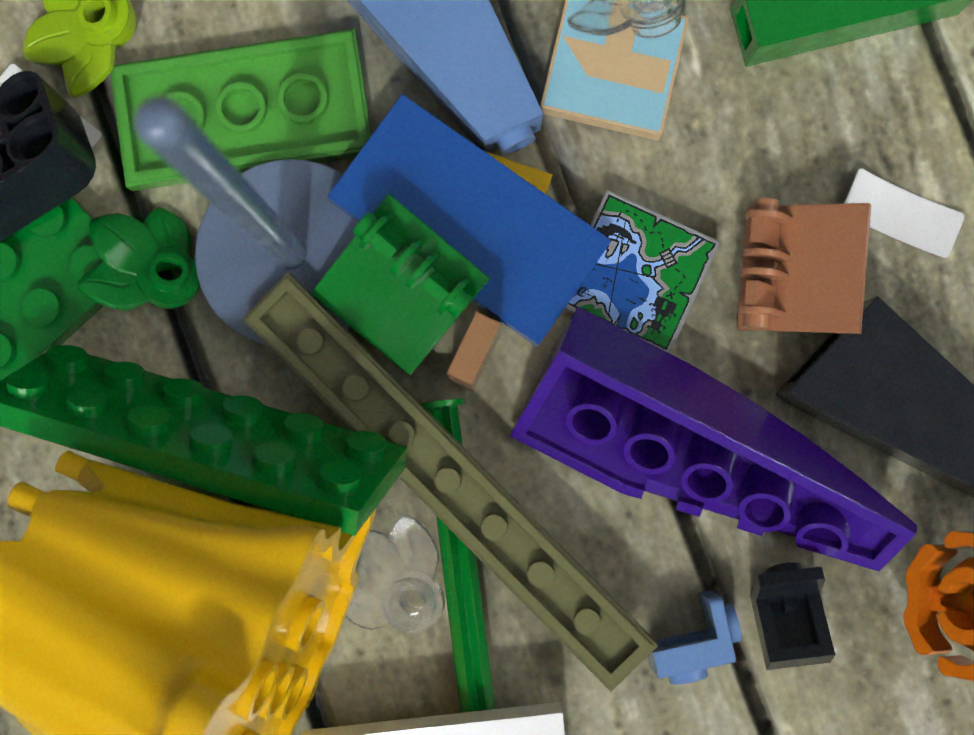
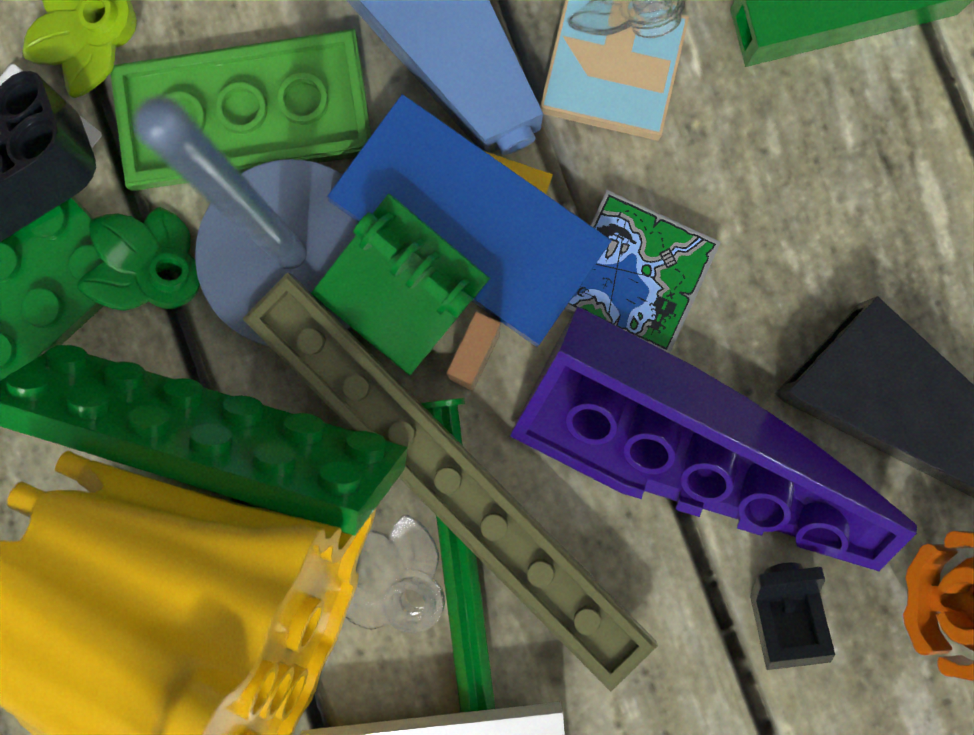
(689, 655): medium blue bracket -> none
(804, 267): nougat hinge -> none
(906, 214): white sticker -> none

